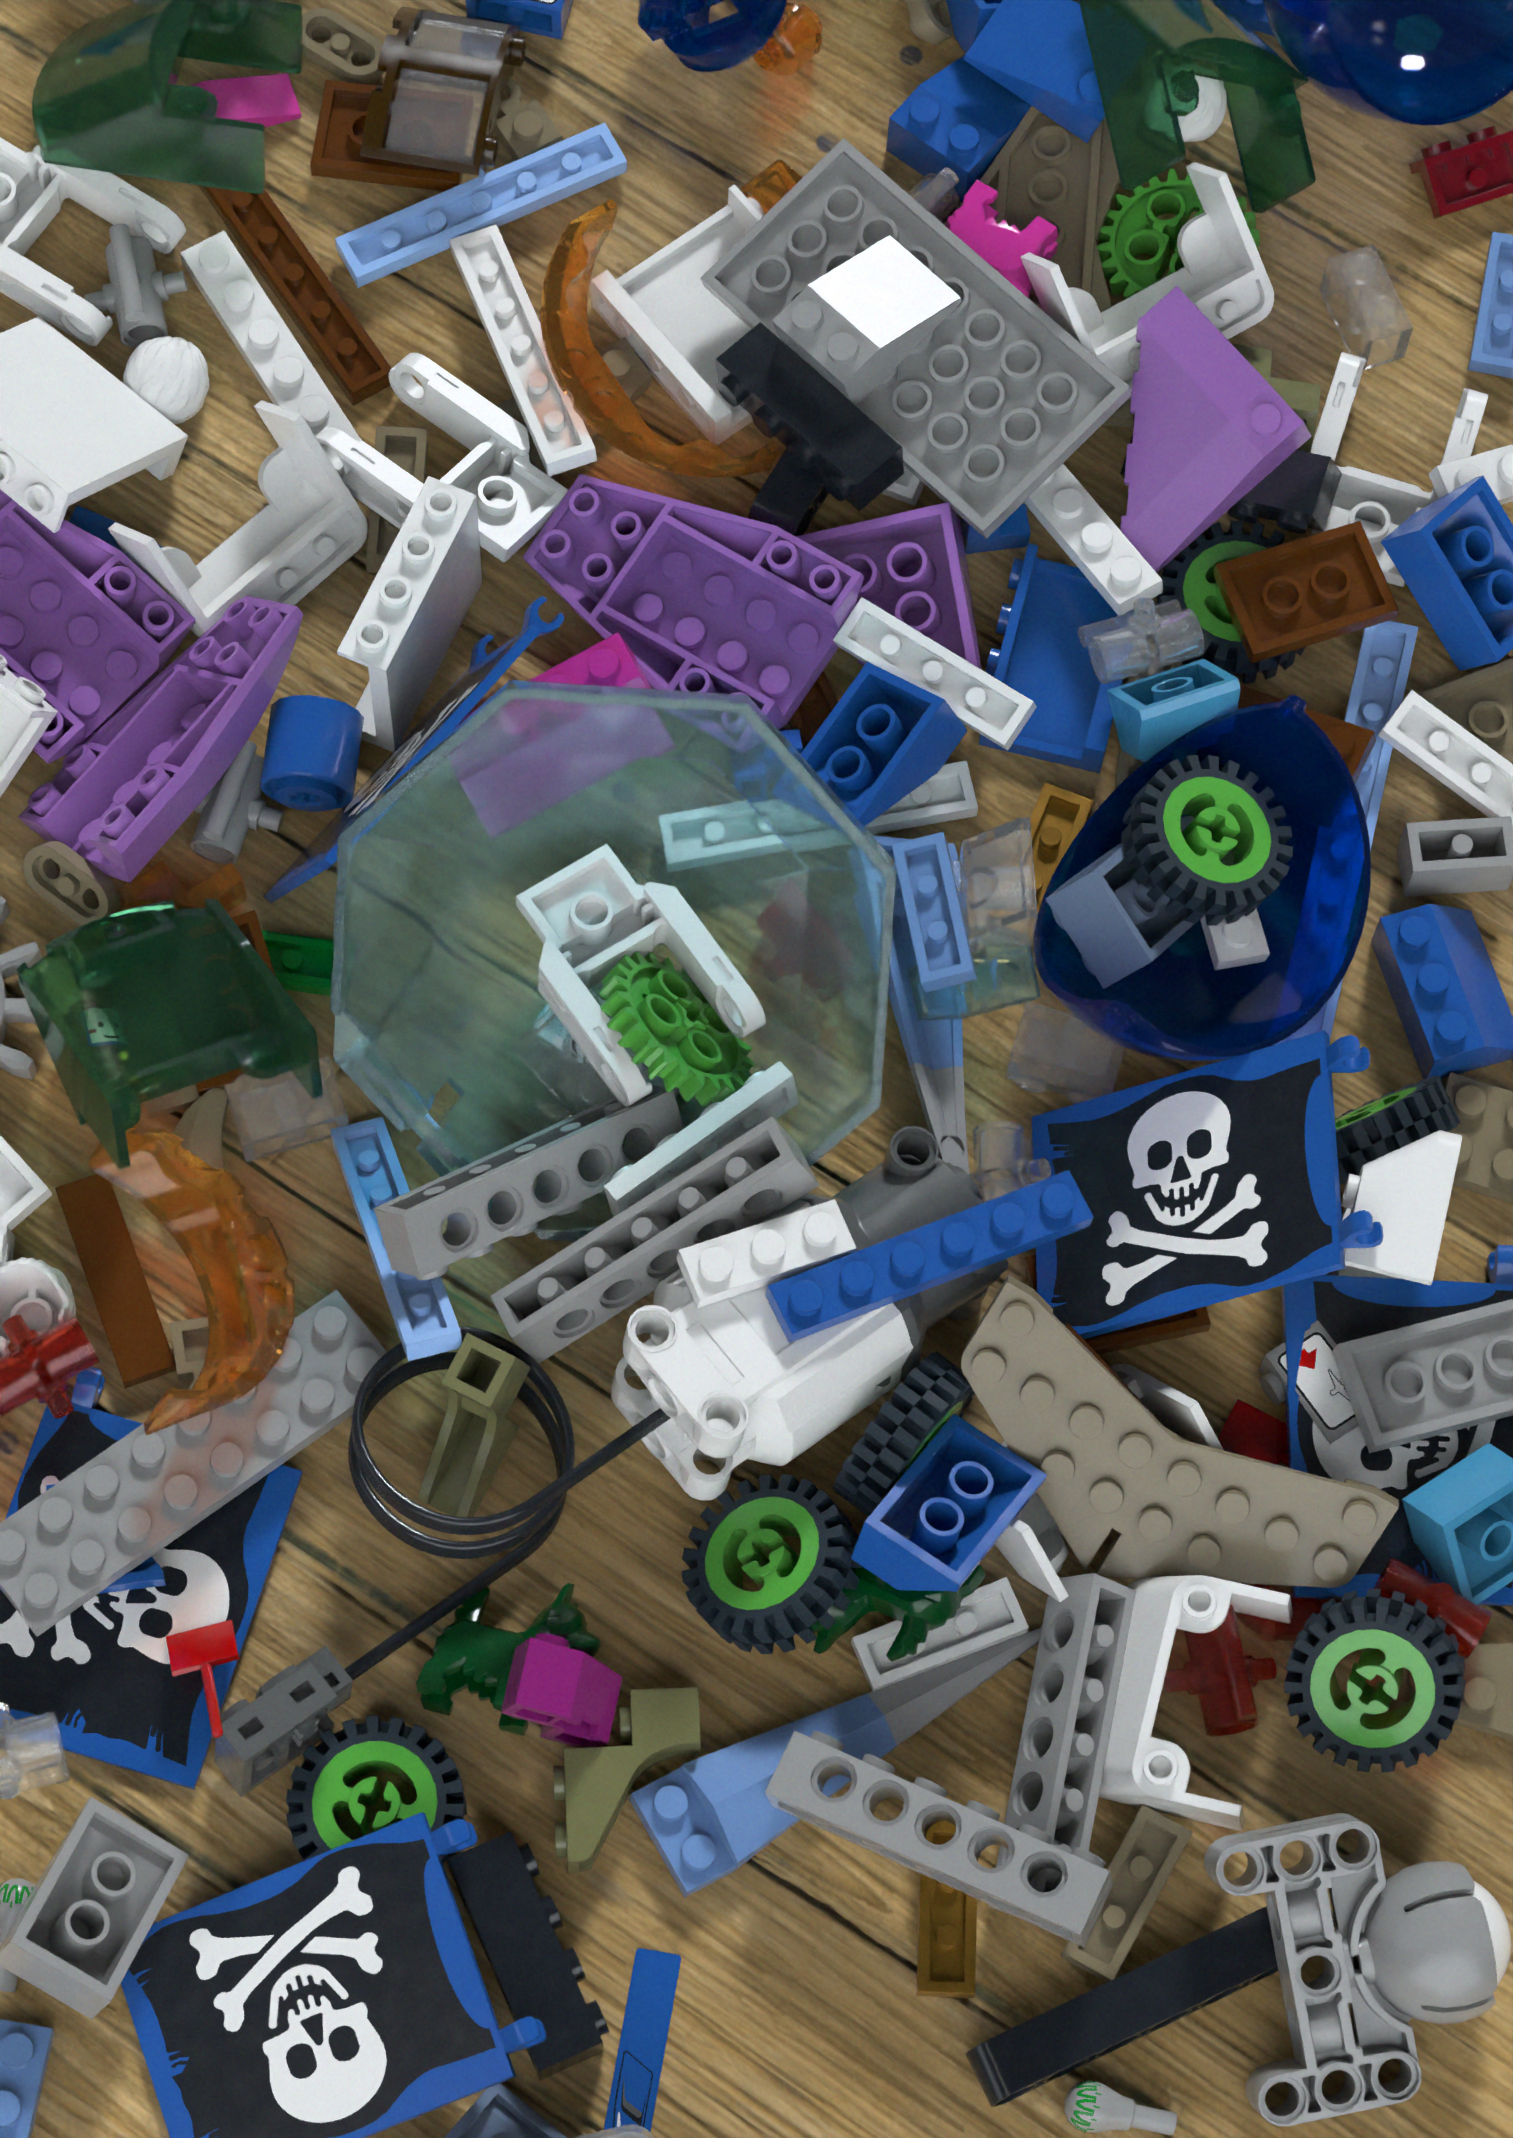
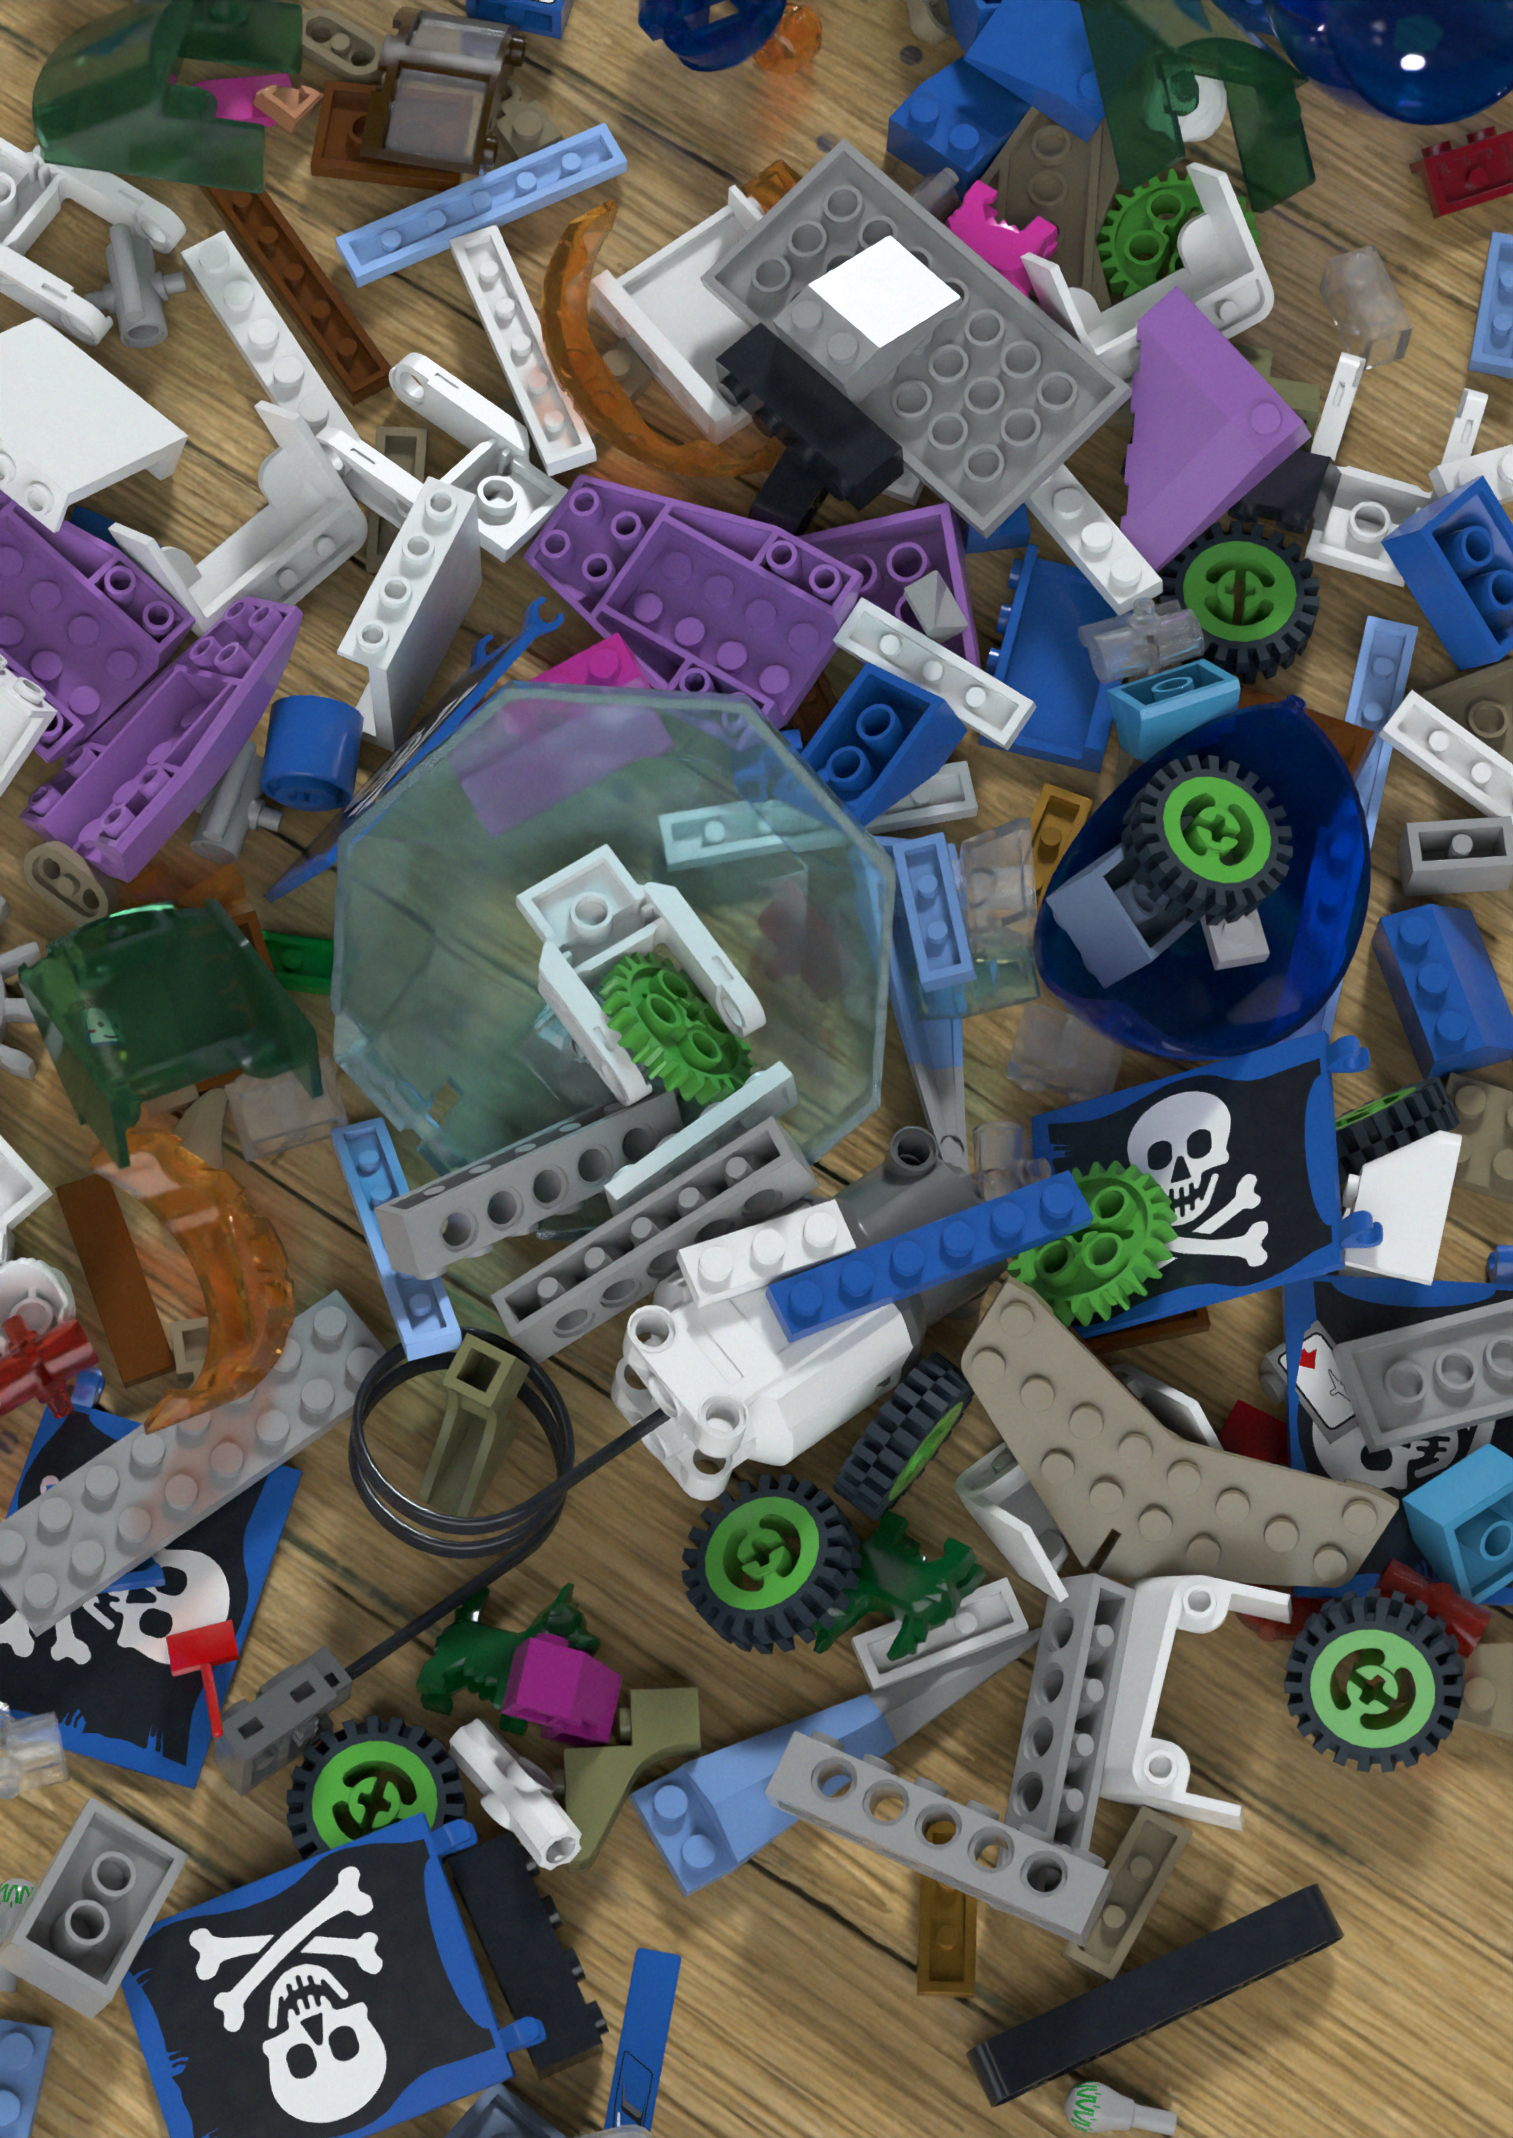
(169, 377): white hair -> none
(288, 105): none -> nougat tile
(516, 1793): none -> white piece
(935, 607): none -> light grey slope
(946, 1511): blue slope -> none
(1112, 1255): none -> bright green gear
(1221, 1678): clear red pin -> none
(1305, 591): reddish brown plate -> none
(1400, 1950): light grey beam -> none

